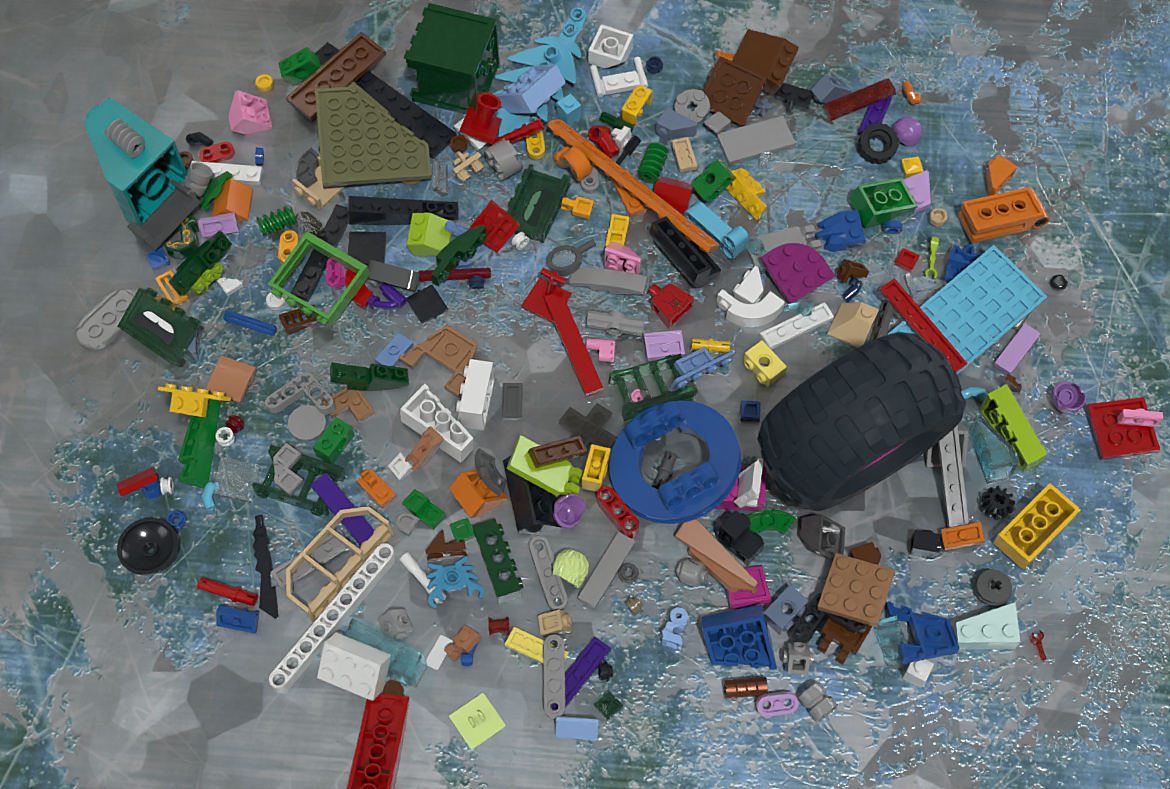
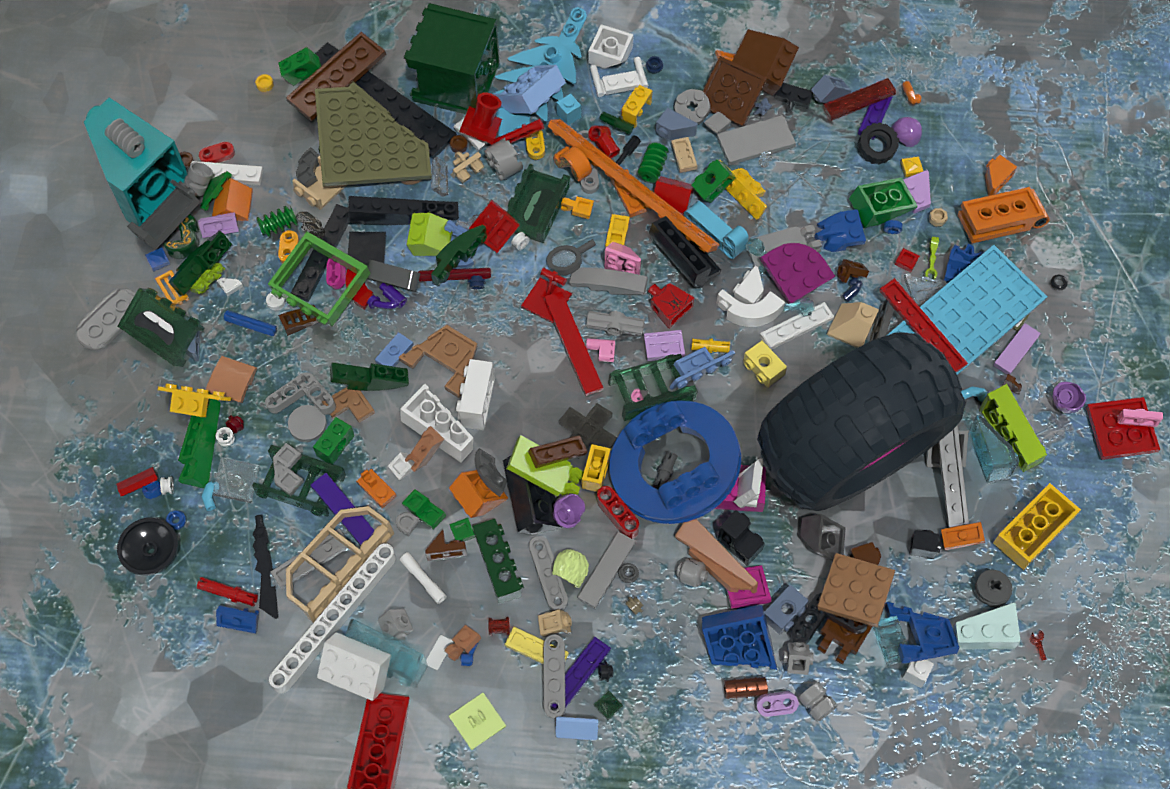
(199, 138): black arm -> none
(249, 114): bright pink slope -> none
(259, 156): blue tile -> none
(393, 688): reddish brown tile -> none
(427, 304): black piece -> none
(452, 578): dark azure animal -> none
(512, 401): dark grey tile -> none
(621, 137): white tile -> none
(677, 623): light blue leg -> none
(750, 411): blue tile -> none
(770, 520): green tile -> none
(997, 502): black gear -> none

